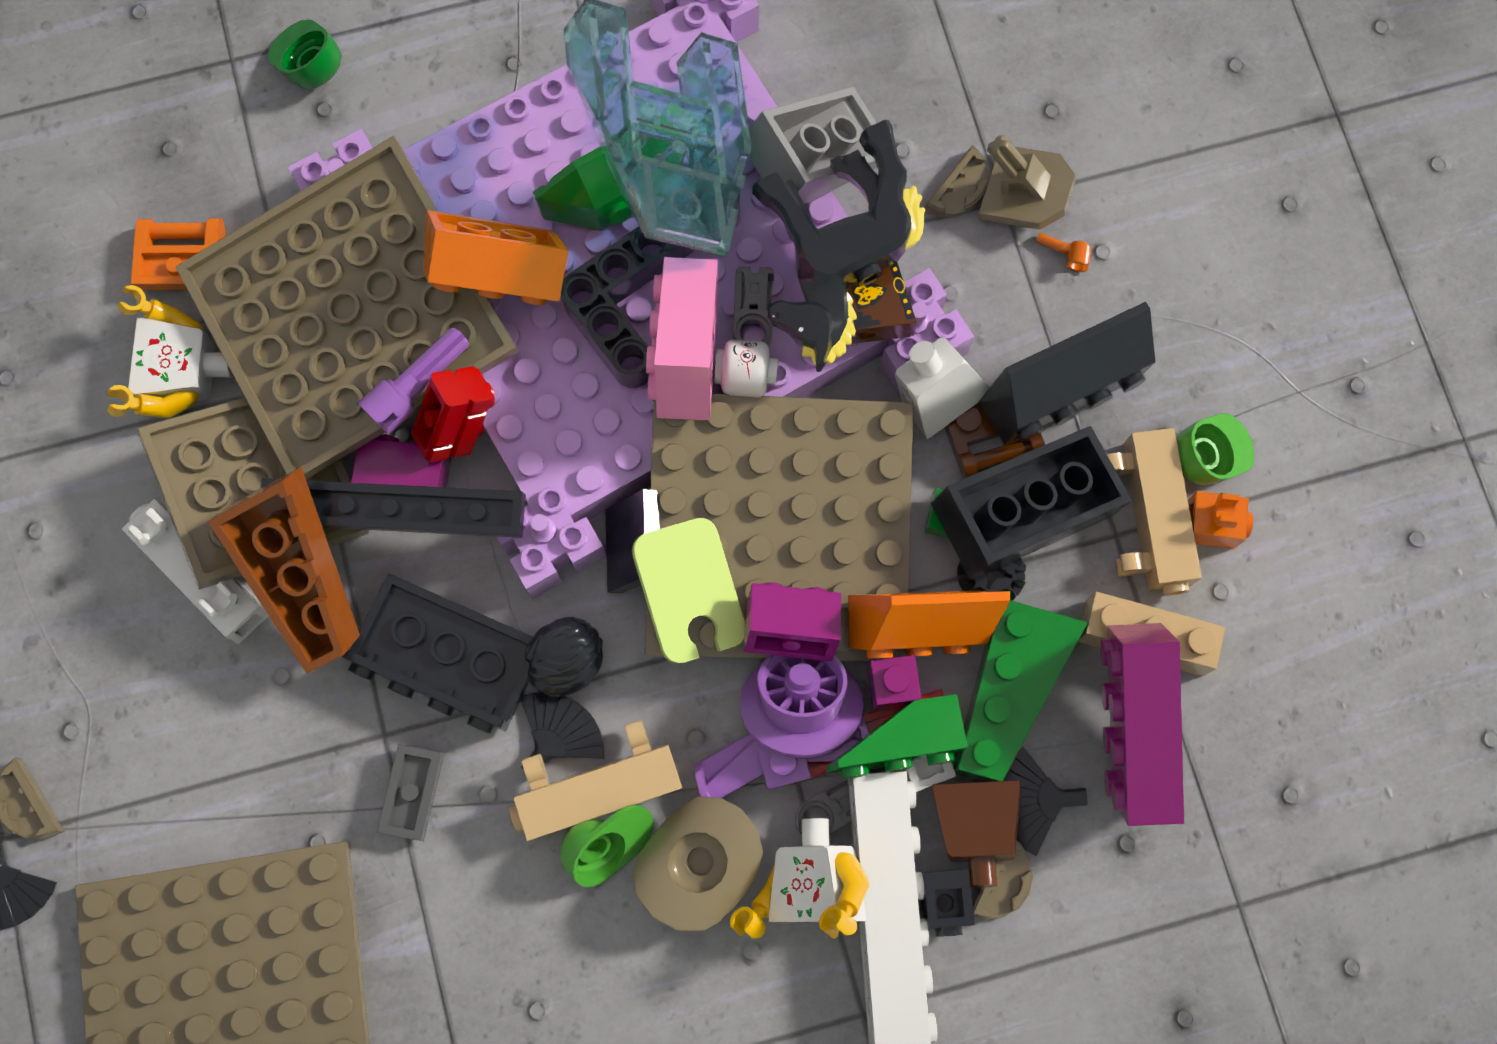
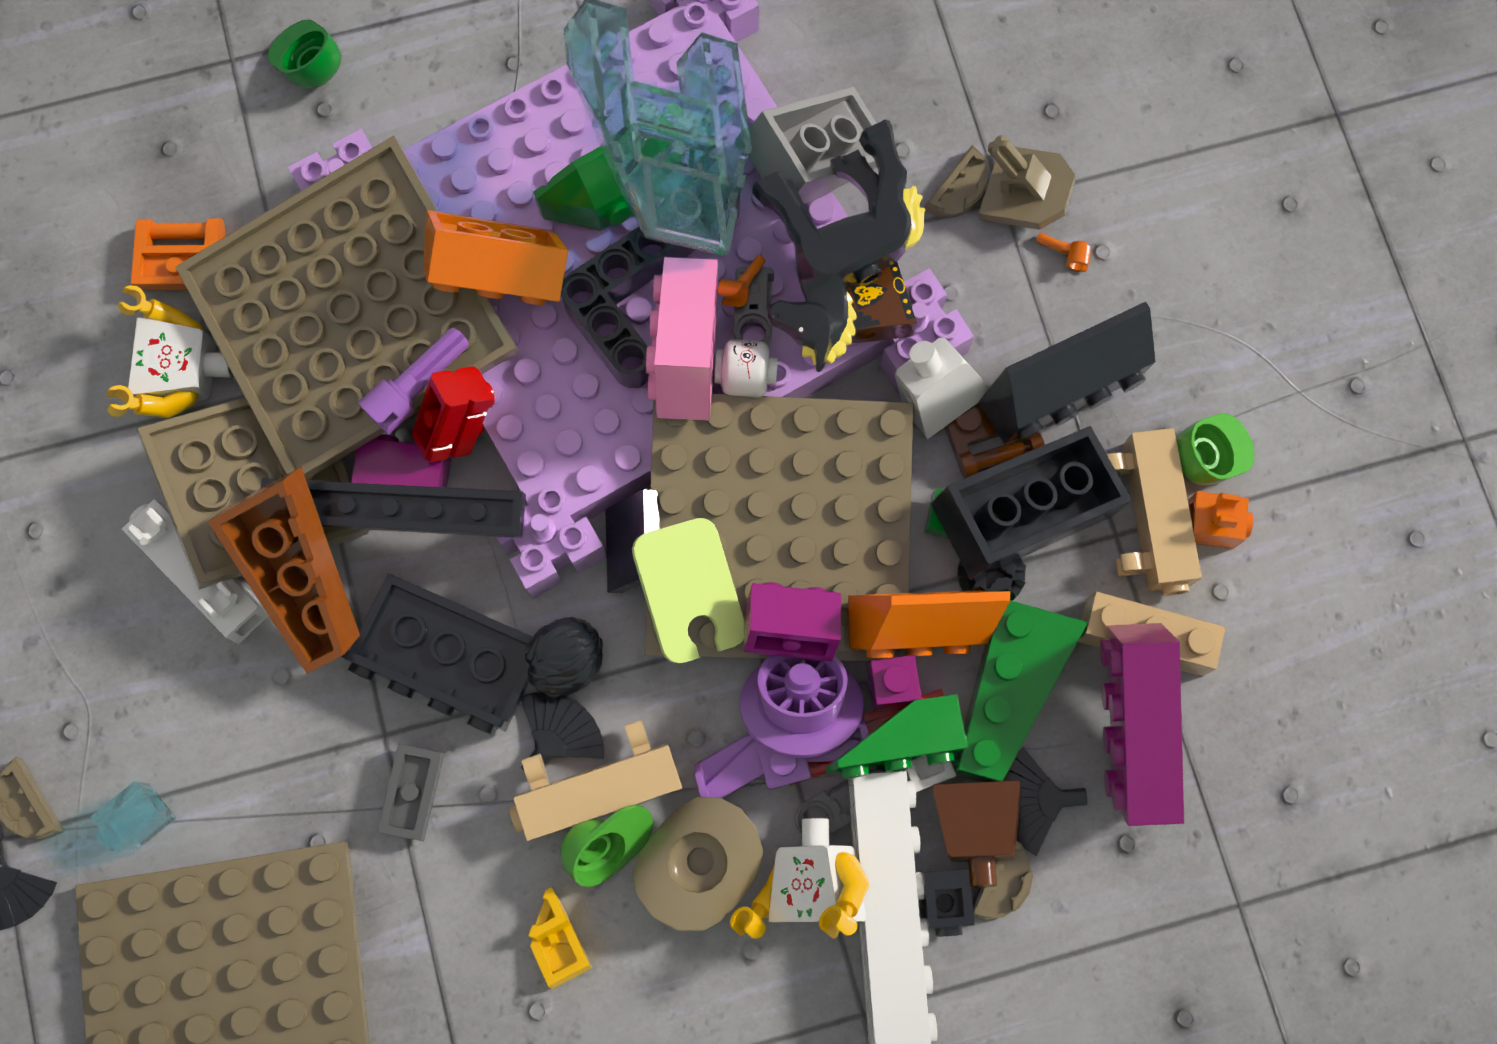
(132, 818): none -> clear light blue brick
(556, 943): none -> yellow slope
(737, 291): none -> orange hand

